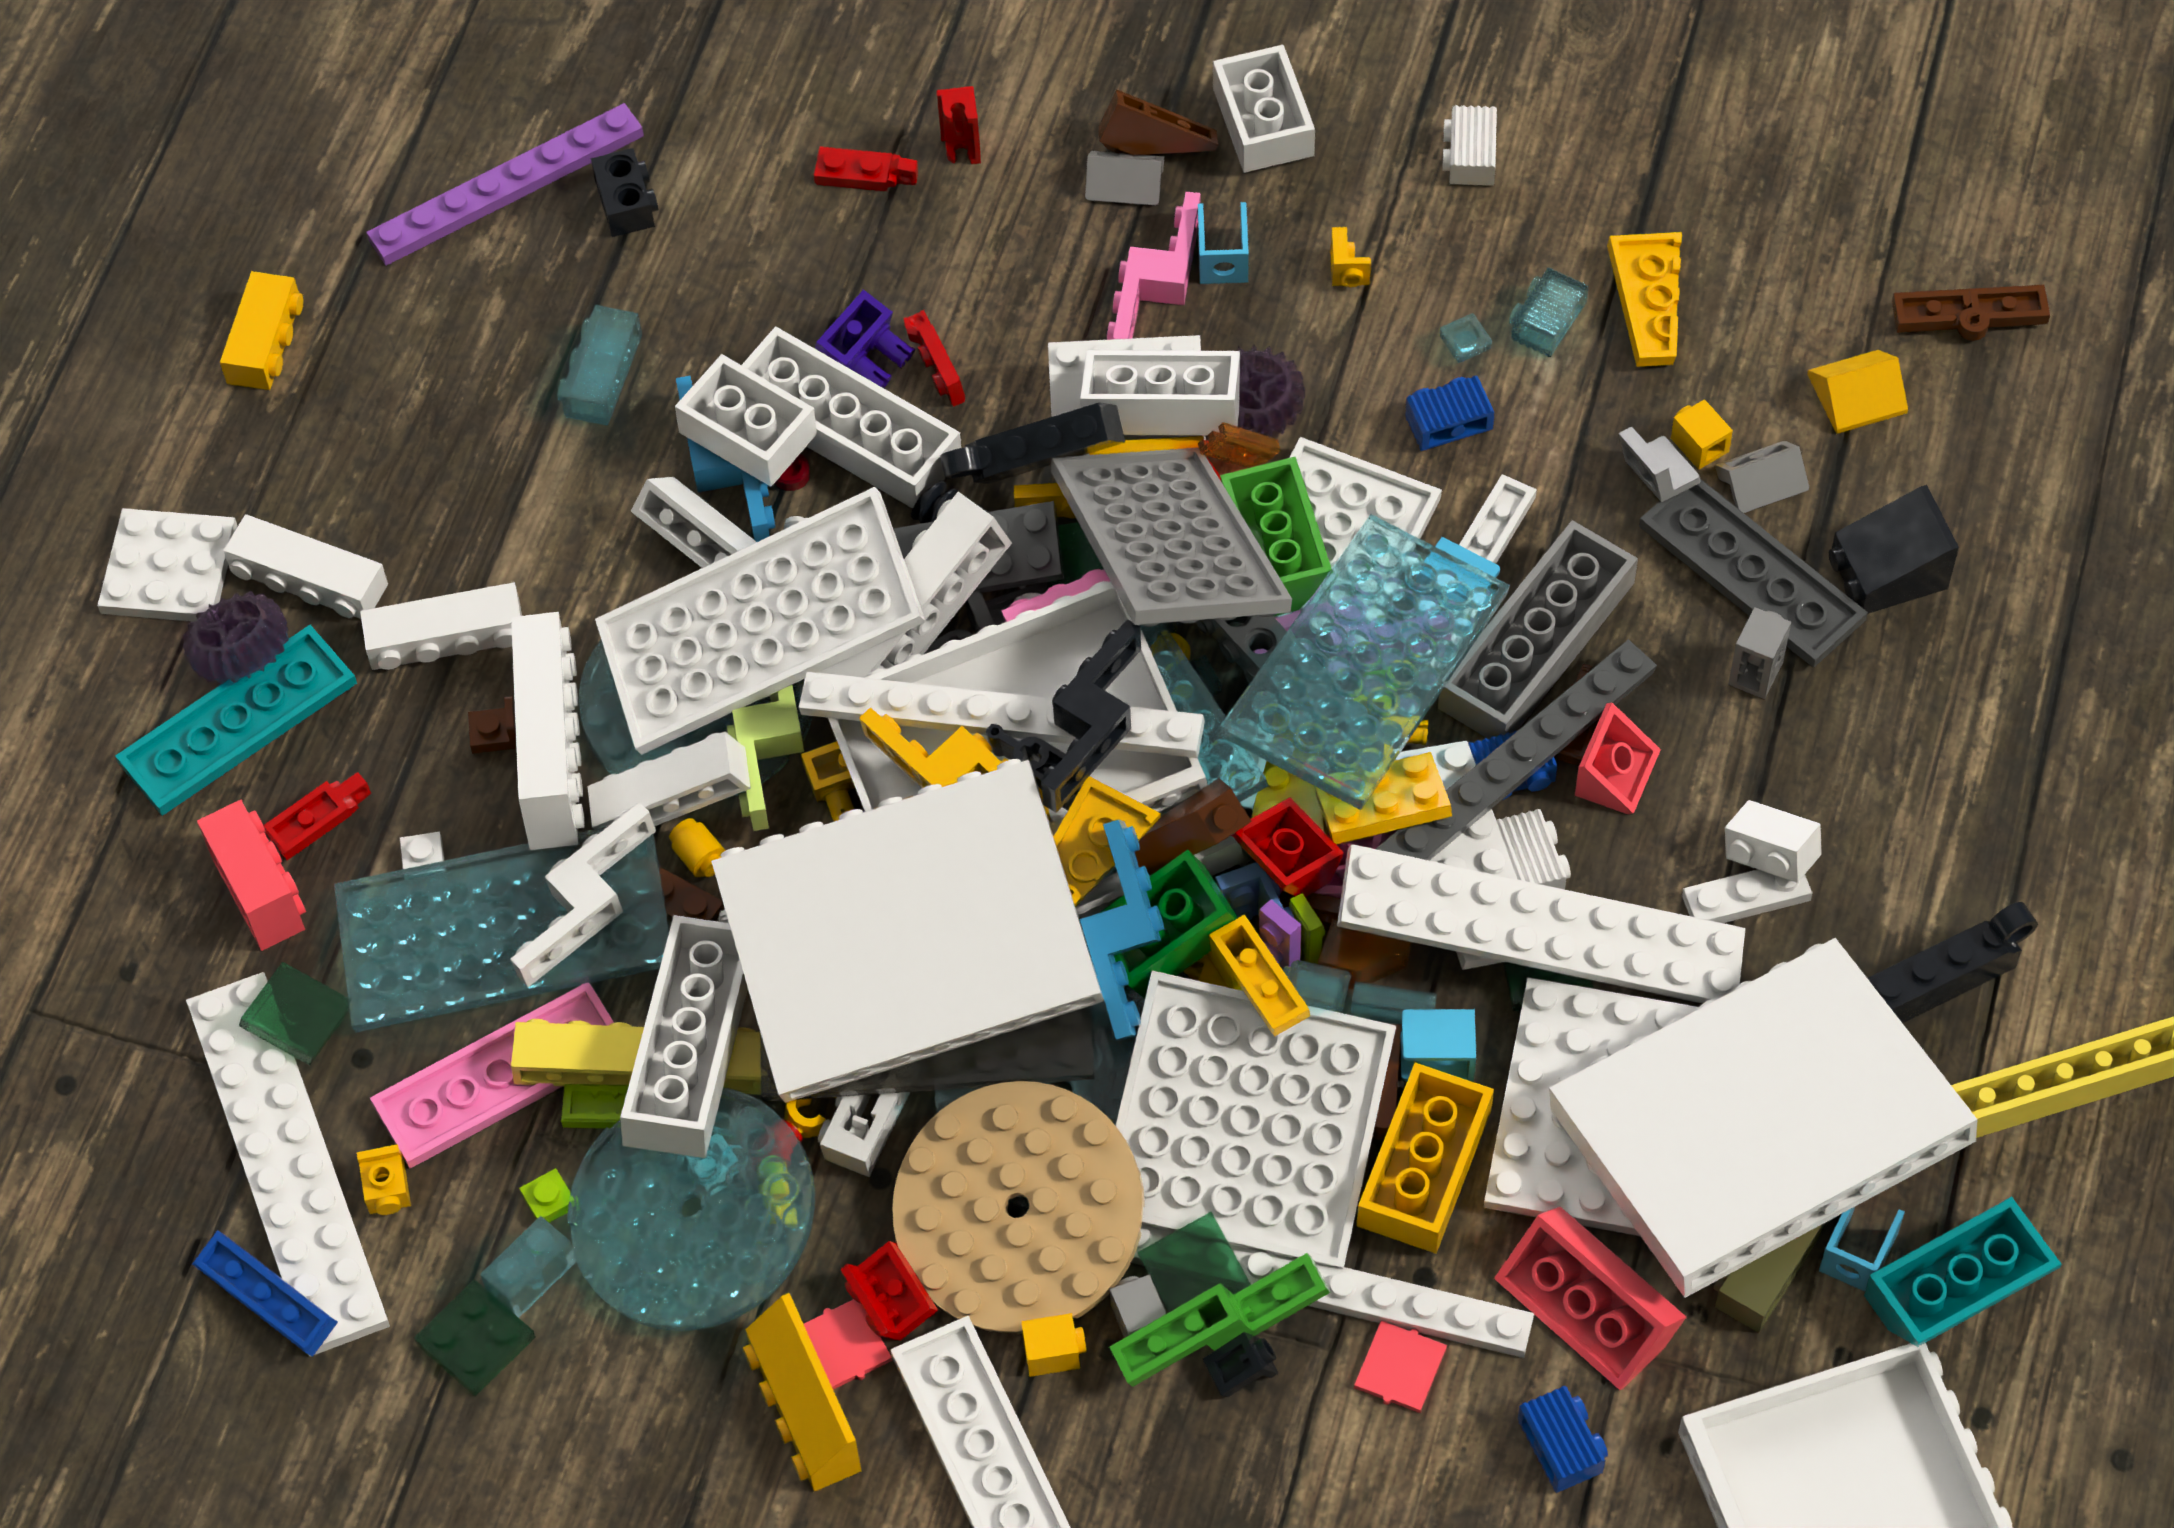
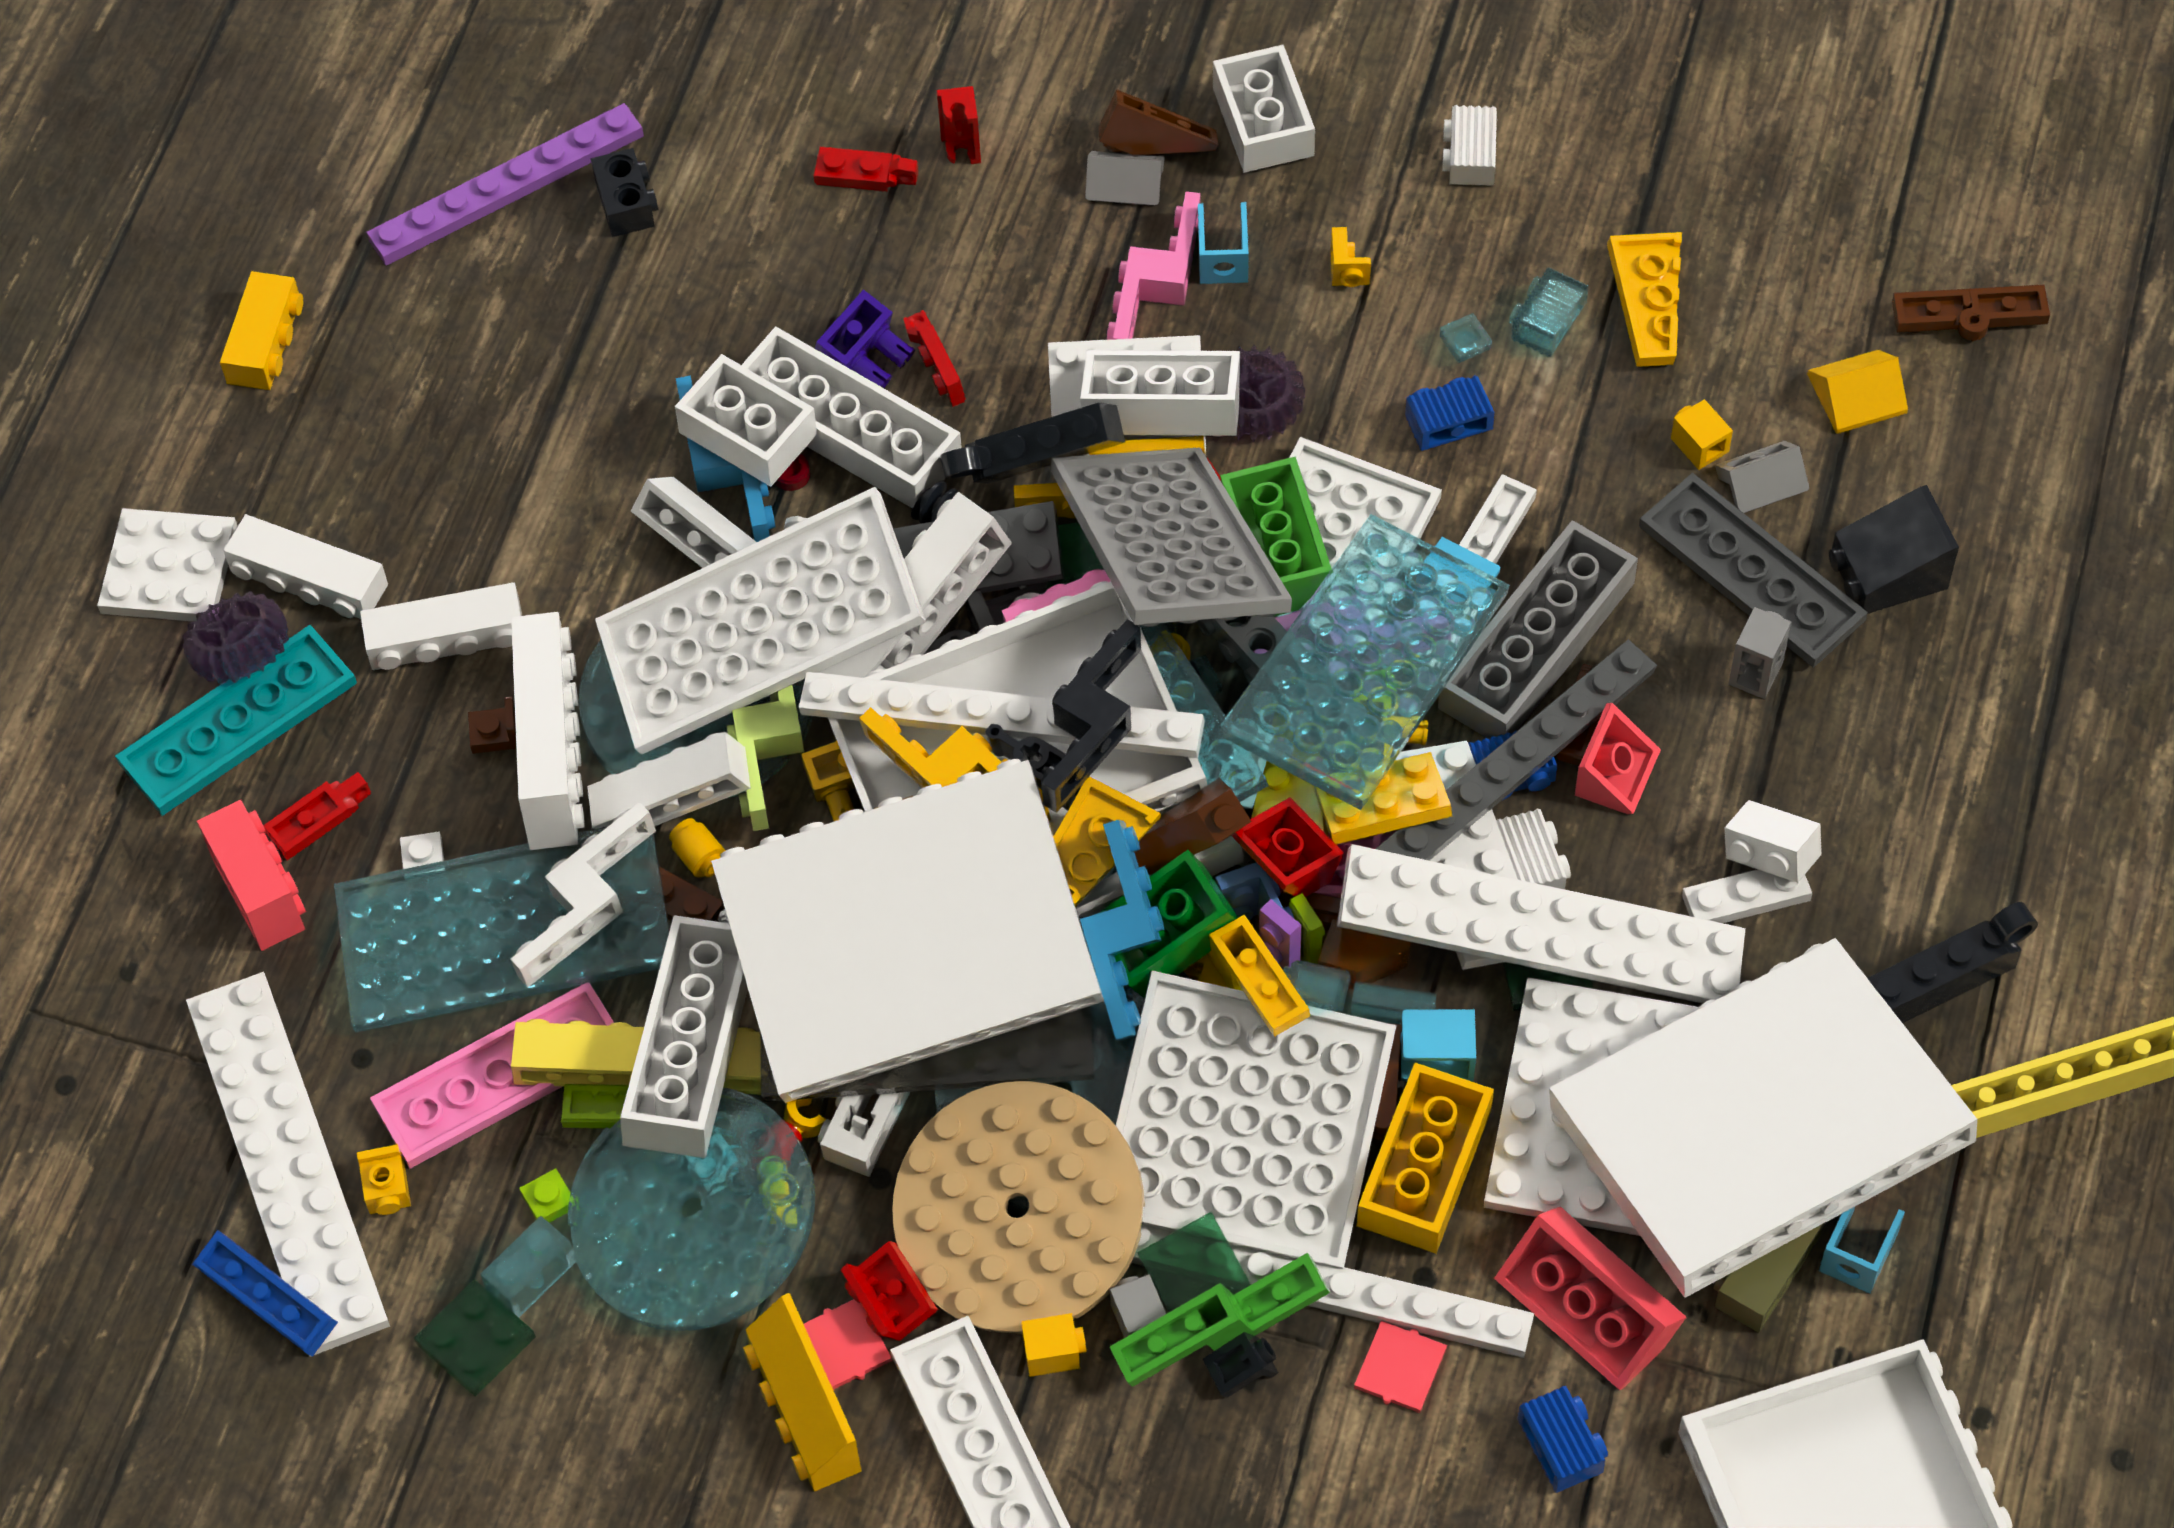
(295, 1013): clear green tile -> none
(600, 364): clear light blue brick -> none
(1239, 446): clear orange tile -> none
(1658, 464): light grey panel -> none
(1960, 1274): teal slope -> none

